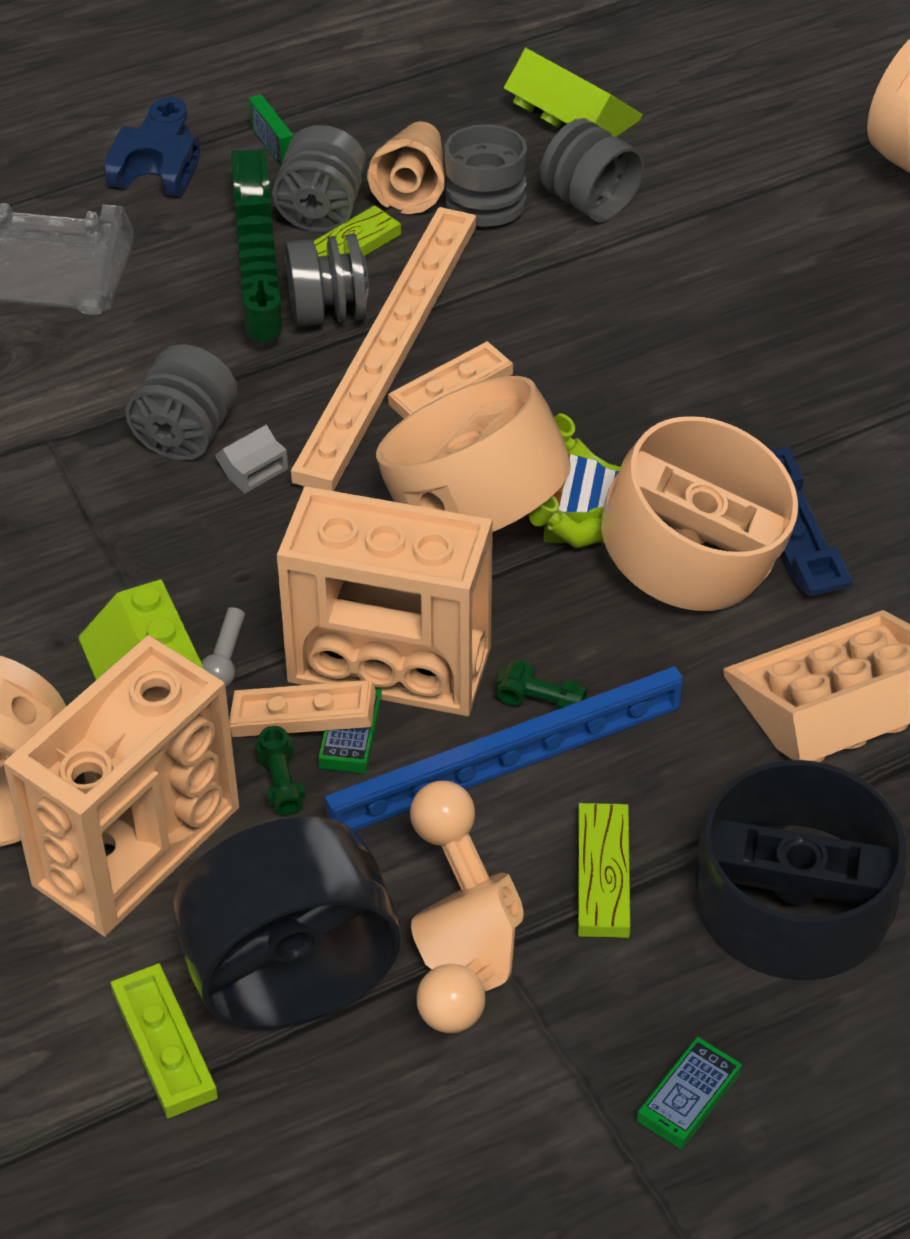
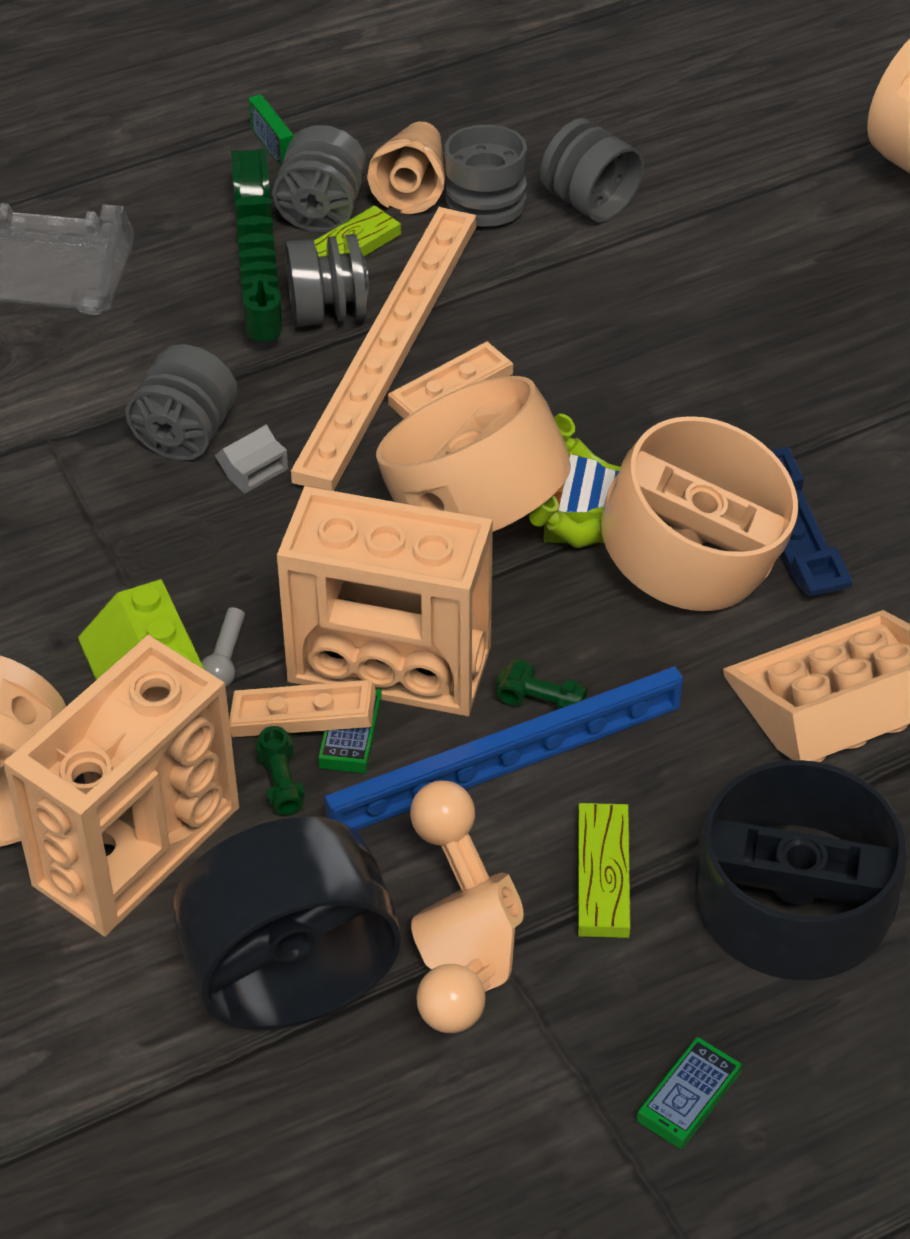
(159, 148): dark blue piece -> none
(164, 1041): lime plate -> none
(566, 95): lime slope -> none

